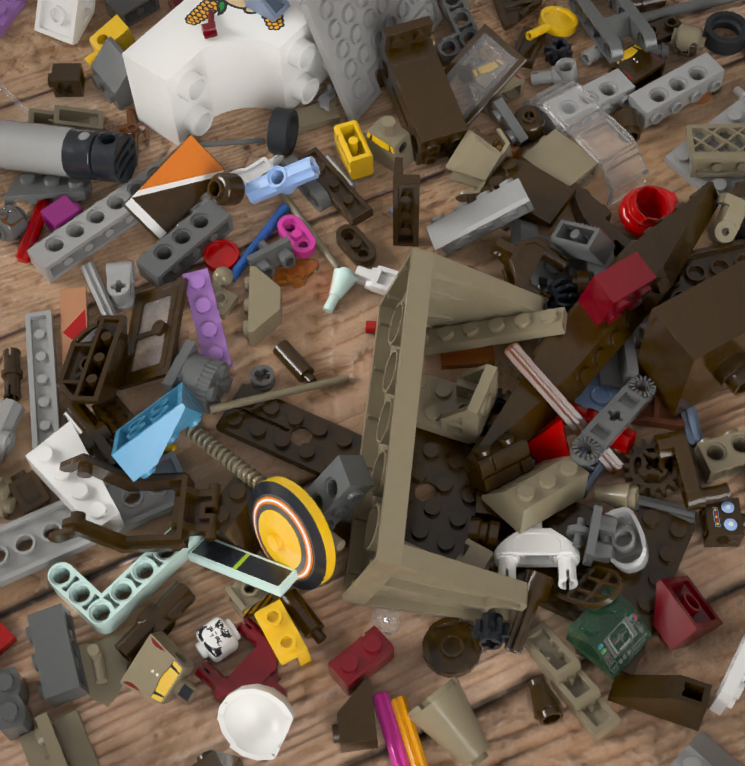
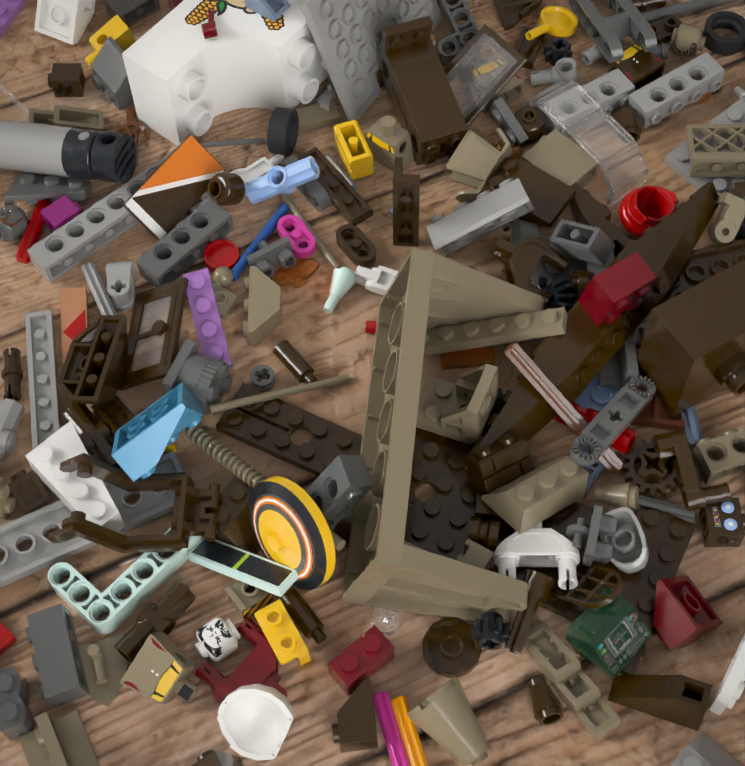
(550, 441): red slope -> none

